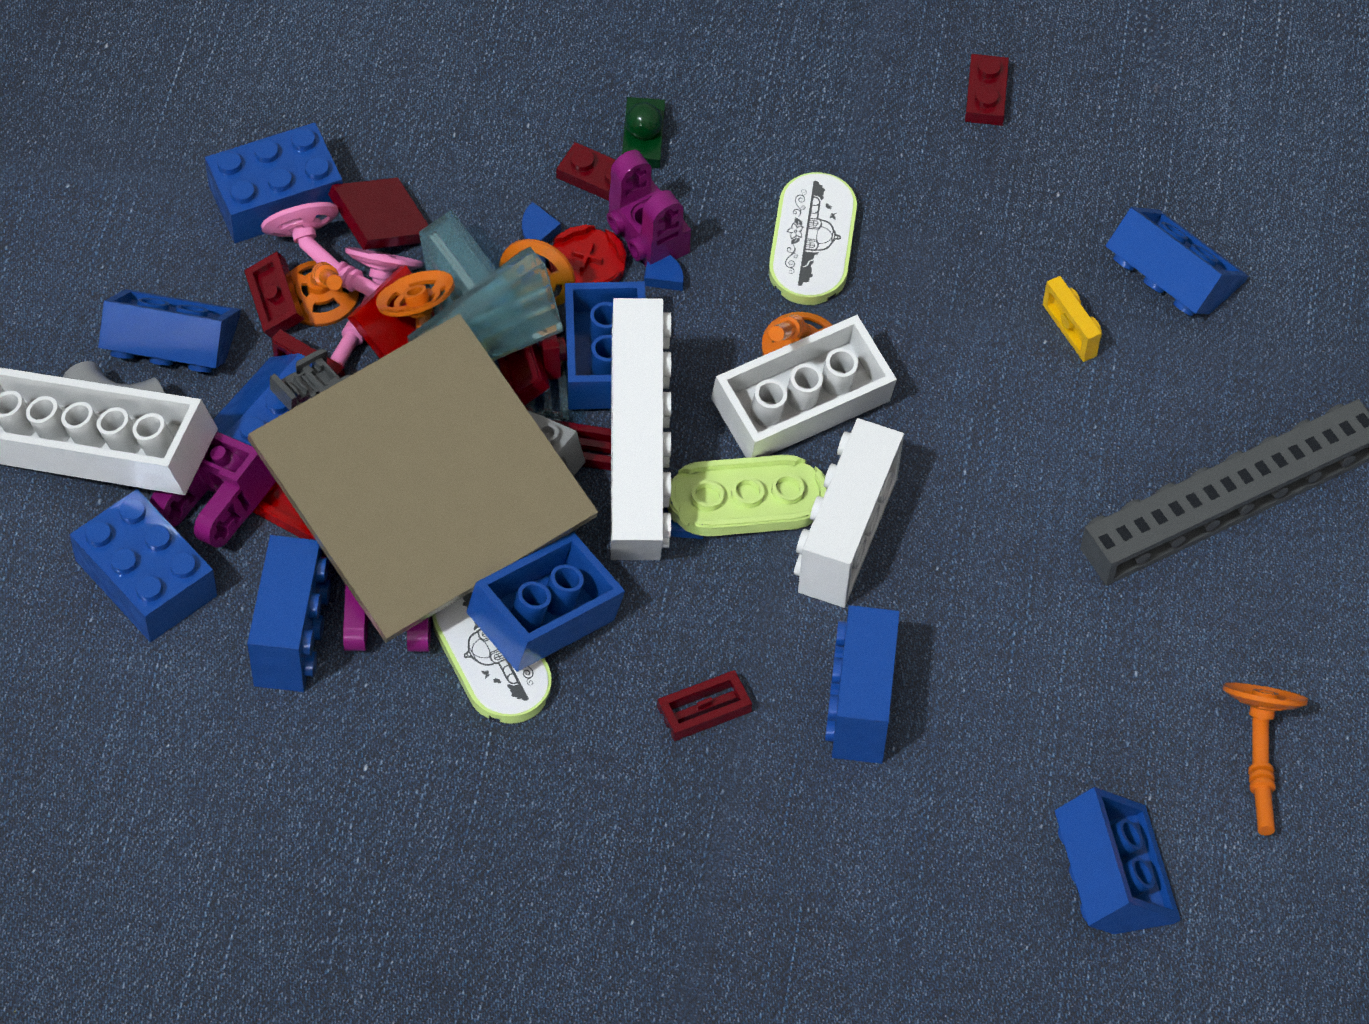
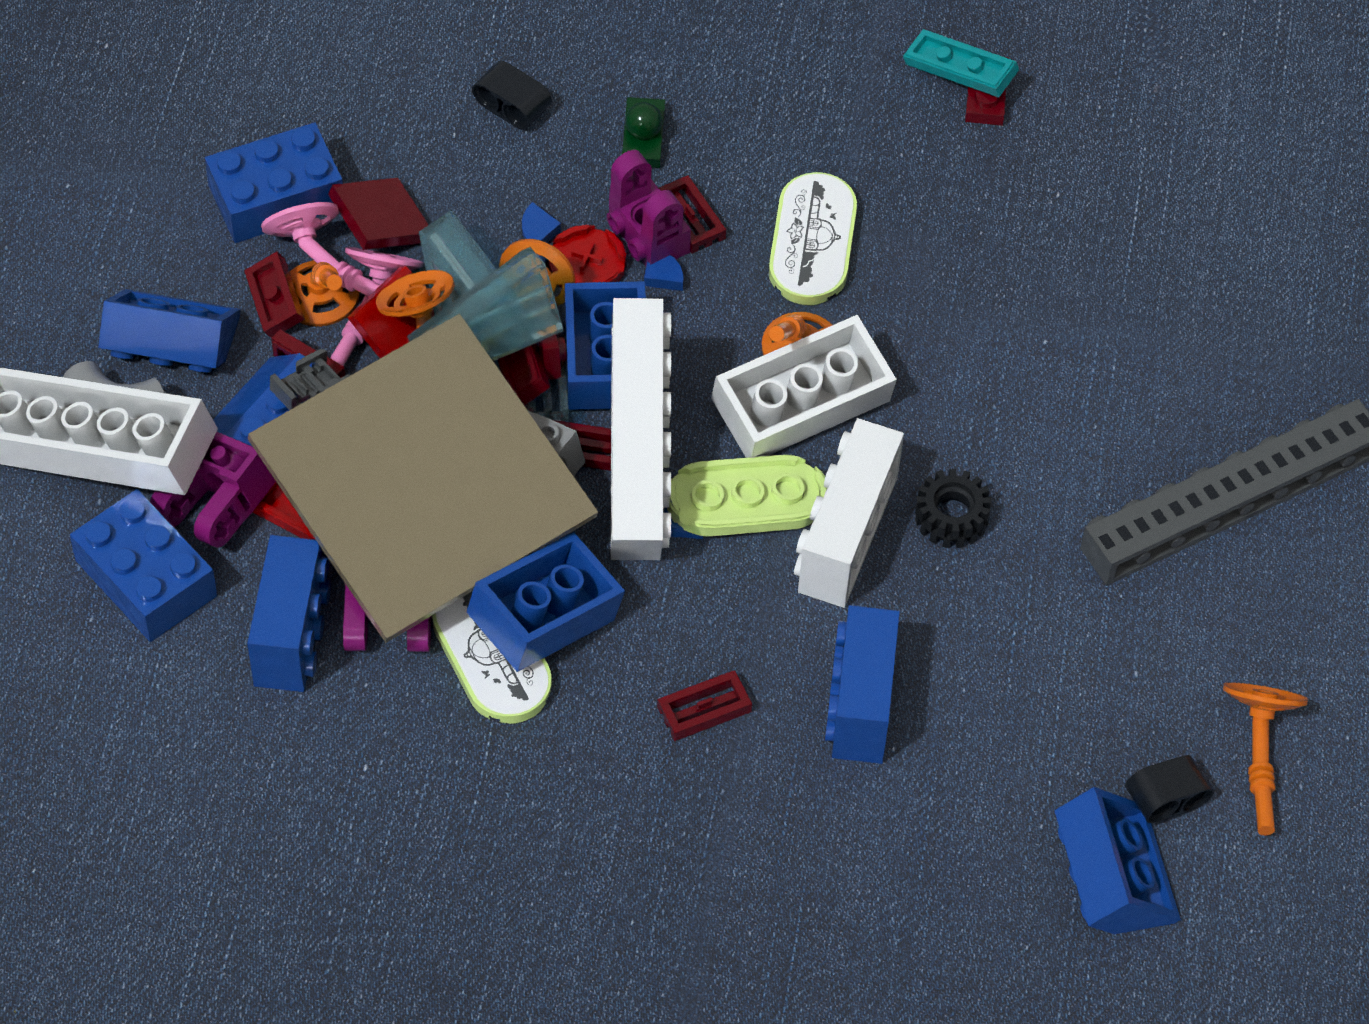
(511, 95): none -> black beam
(586, 170): dark red plate -> none
(702, 237): none -> dark red tile
(957, 489): none -> black tyre
(961, 63): none -> teal tile
(1072, 319): yellow plate -> none
(1169, 789): none -> black beam
(1174, 261): blue slope -> none

